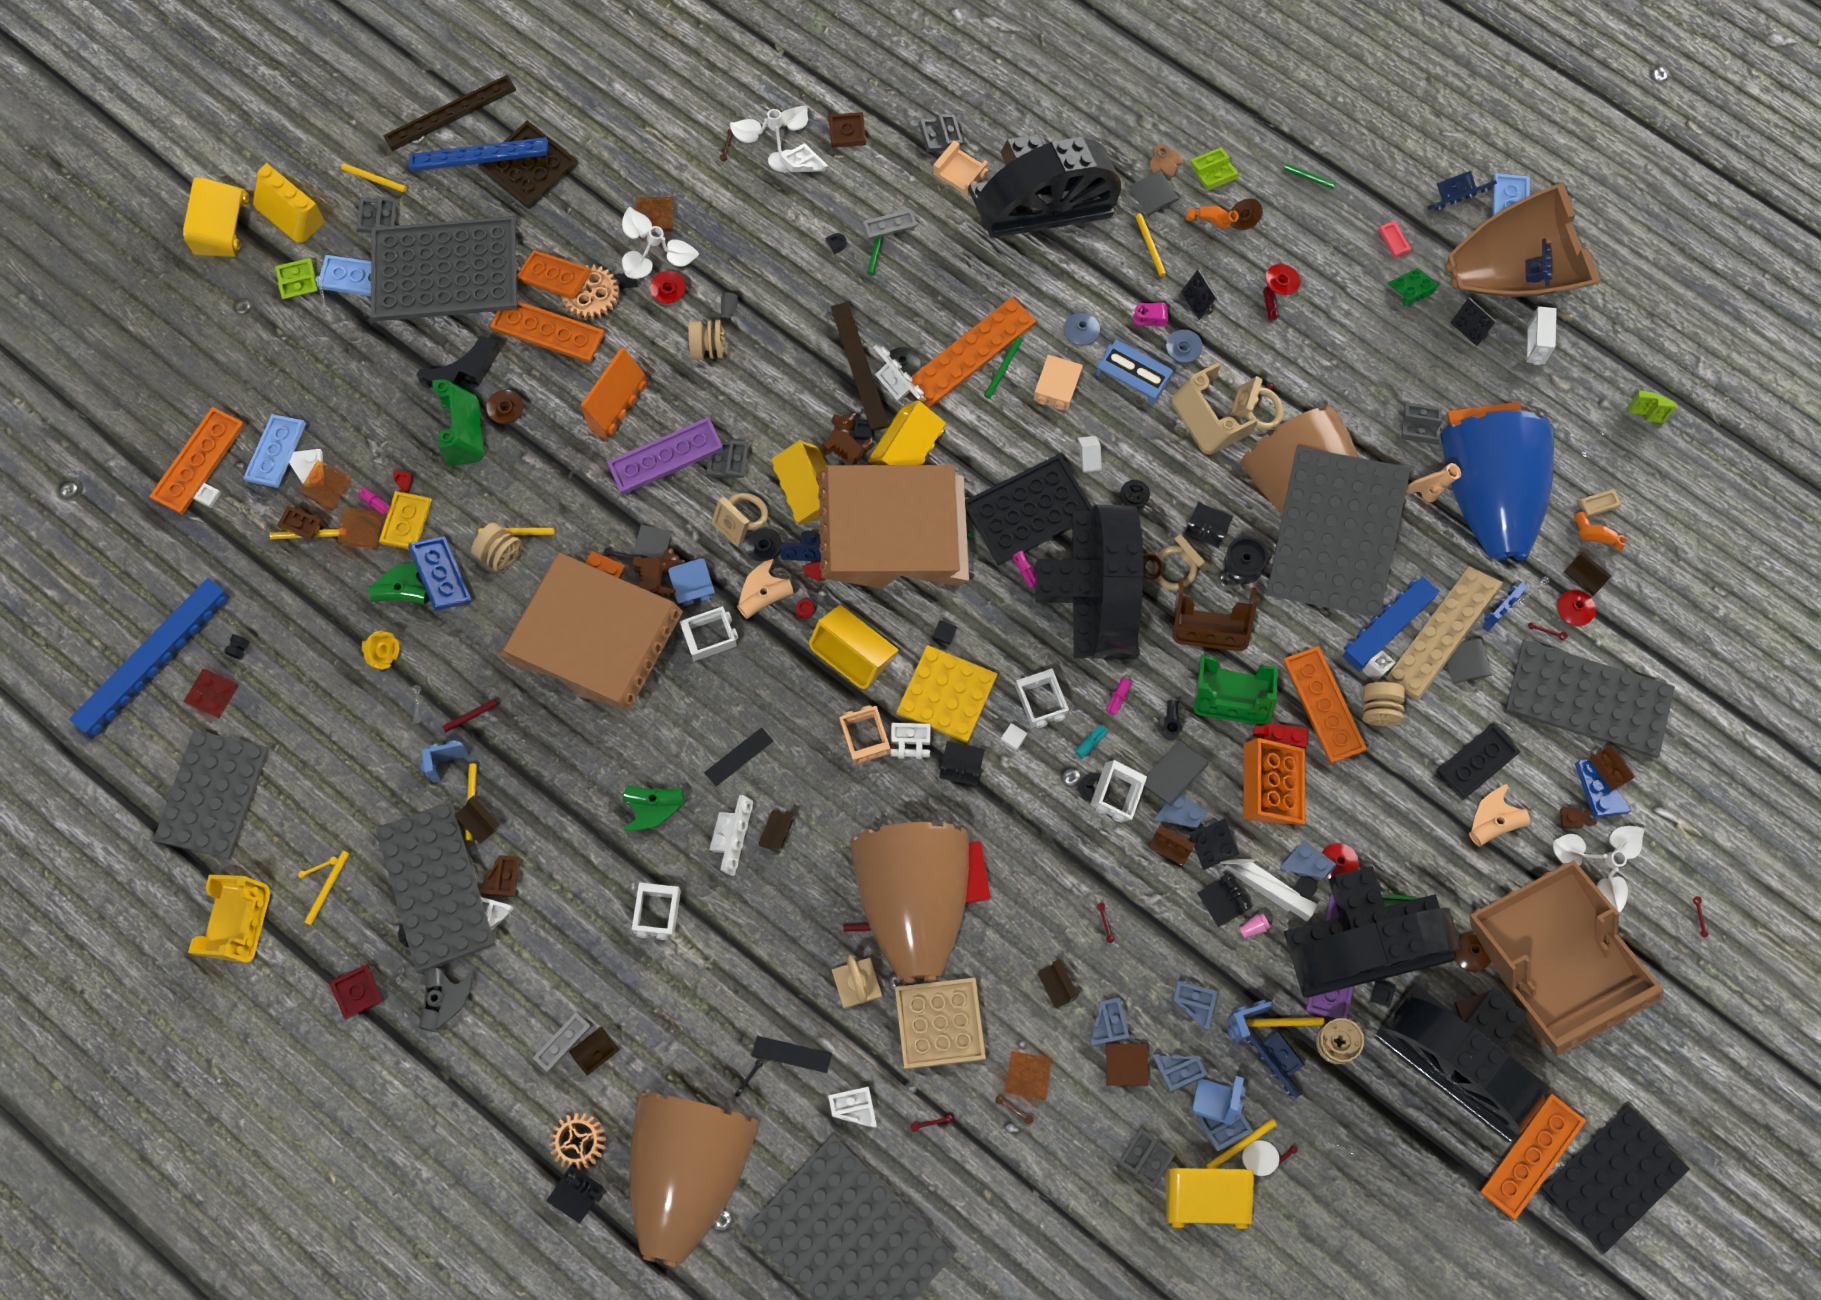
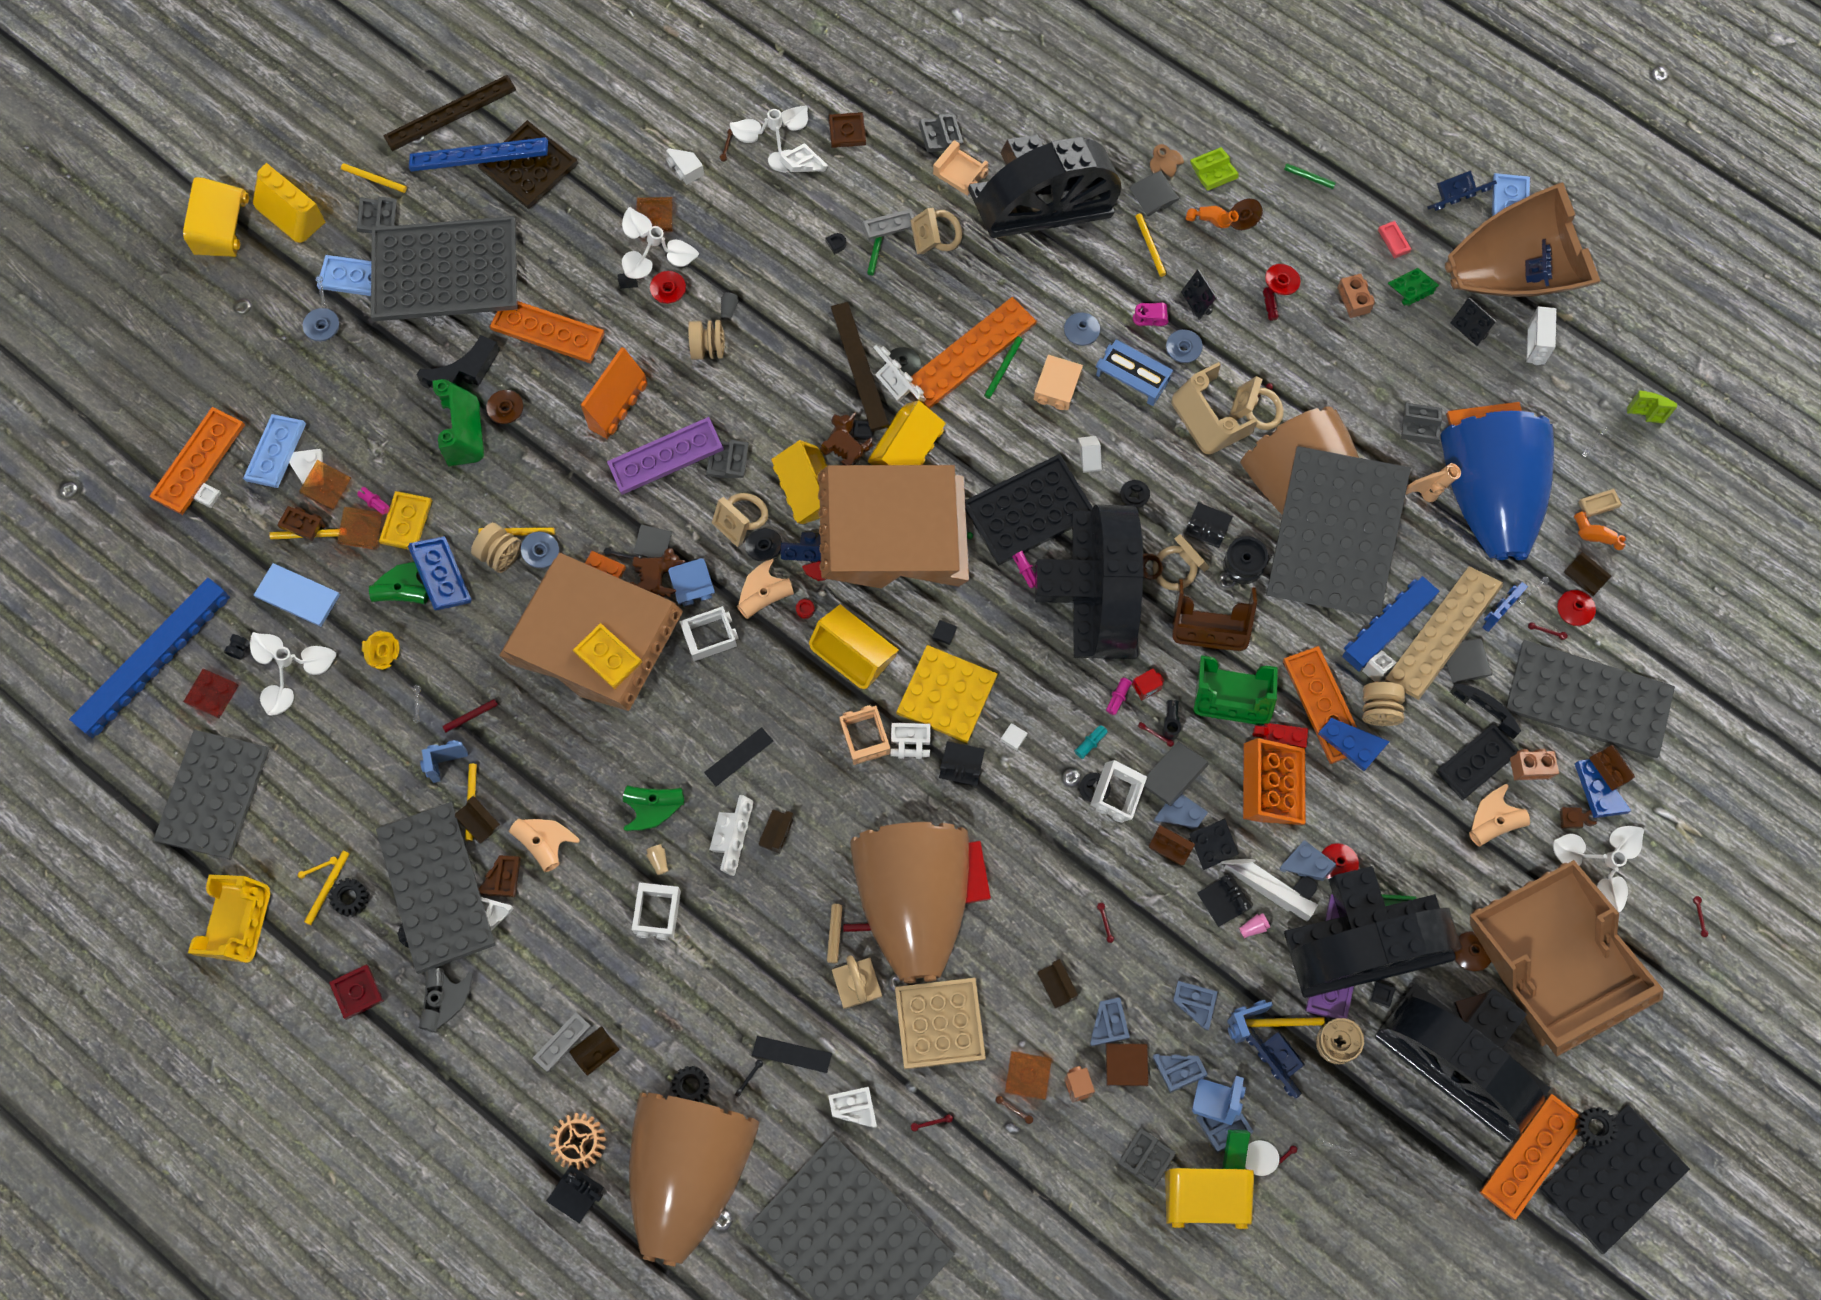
(266, 647): none -> white plant
(296, 278): lime slope -> none
(296, 595): none -> light blue tile
(317, 319): none -> sand blue dish
(340, 889): none -> black tyre
(403, 480): red tile -> none
(540, 541): none -> sand blue dish
(549, 834): none -> light nougat pin
(553, 274): orange tile -> none
(595, 305): light nougat gear -> none
(607, 656): none -> yellow tile
(657, 858): none -> tan cone
(686, 165): none -> white slope
(690, 1072): none -> black tyre
(834, 933): none -> tan axle
(926, 231): none -> tan tile
(1035, 681): white window -> none
(1079, 1084): none -> nougat brick
(1148, 684): none -> red brick
(1170, 743): none -> dark red hinge
(1236, 1149): none -> green tile
(1241, 1145): yellow bar -> none
(1353, 296): none -> nougat brick
(1353, 743): none -> blue wing
(1491, 705): none -> black slope
(1534, 768): none -> nougat brick
(1608, 1125): none -> black tyre

